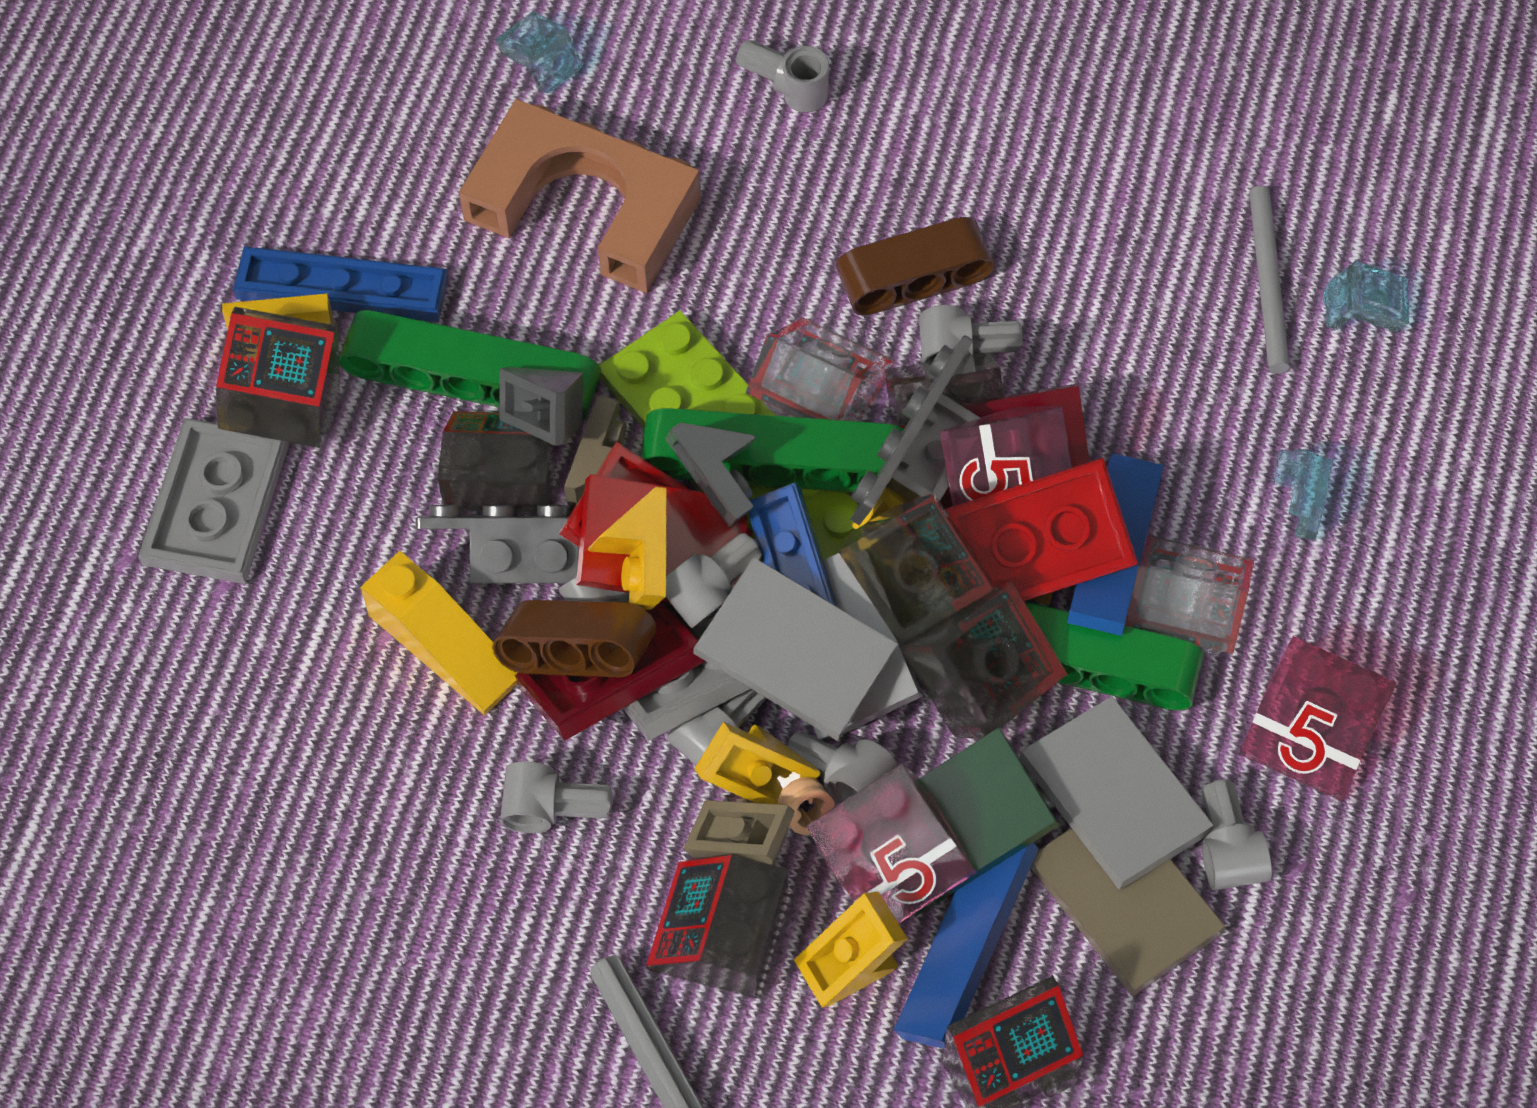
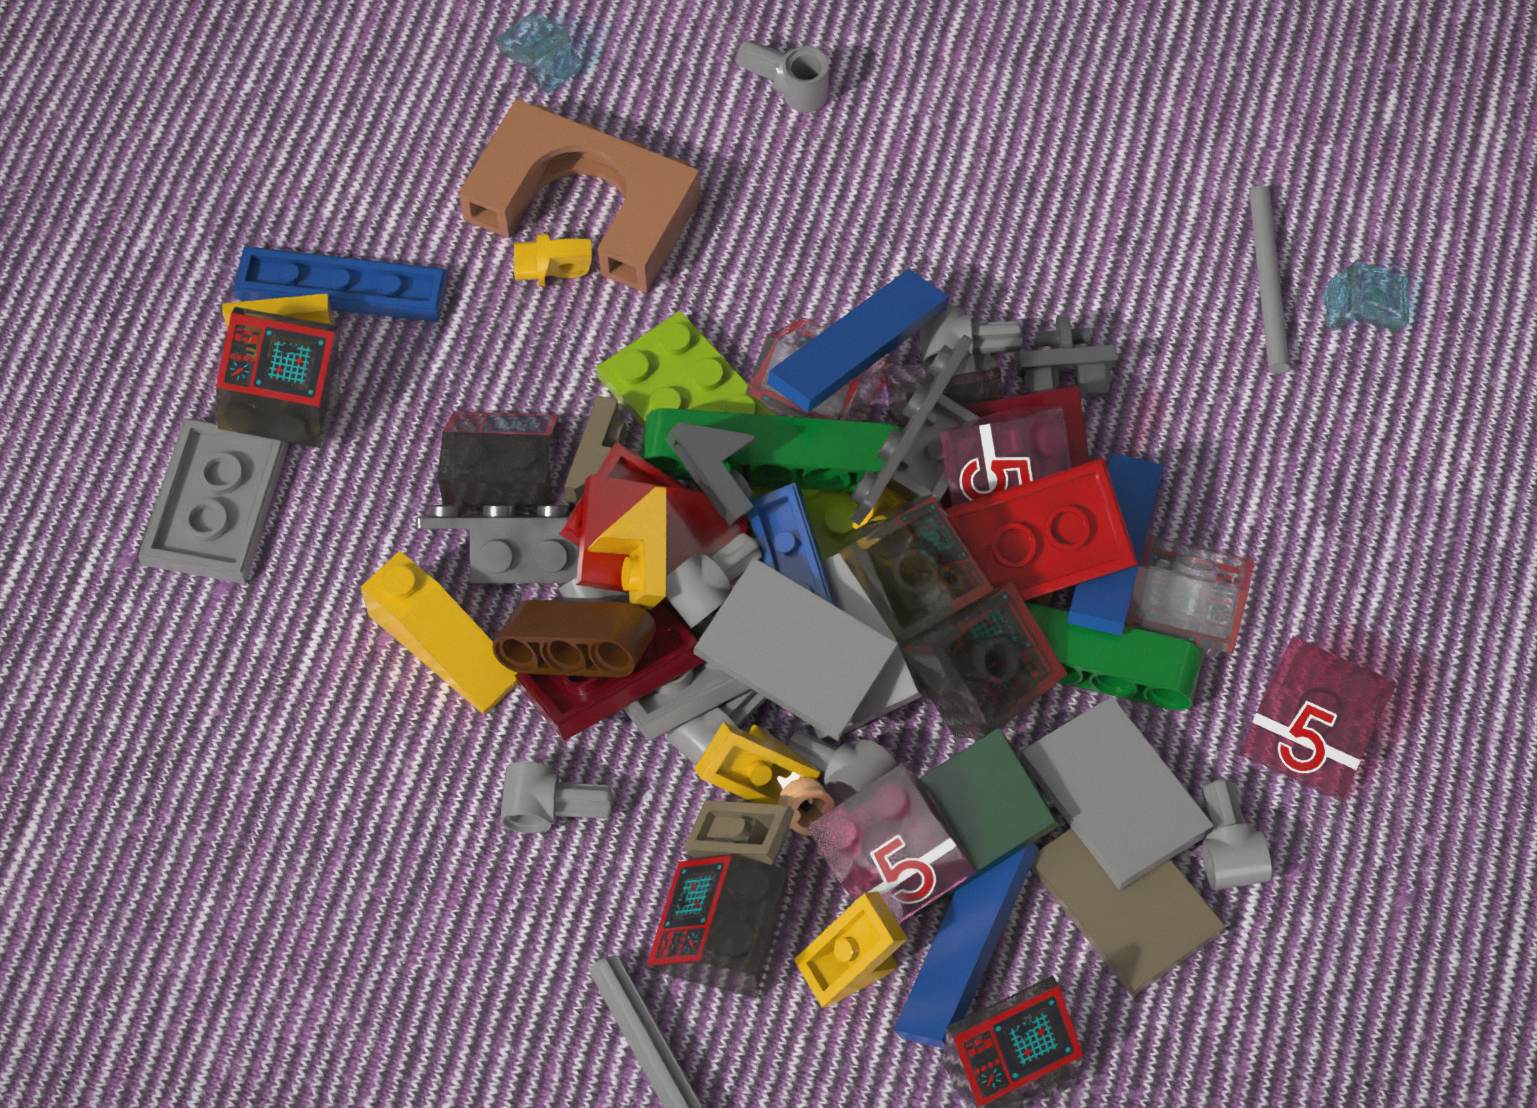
(449, 358): green beam -> none
(542, 402): dark grey slope -> none
(551, 258): none -> yellow piece
(857, 340): none -> blue tile
(914, 265): reddish brown beam -> none
(1090, 362): none -> dark grey hips
(1309, 478): clear light blue bracket -> none

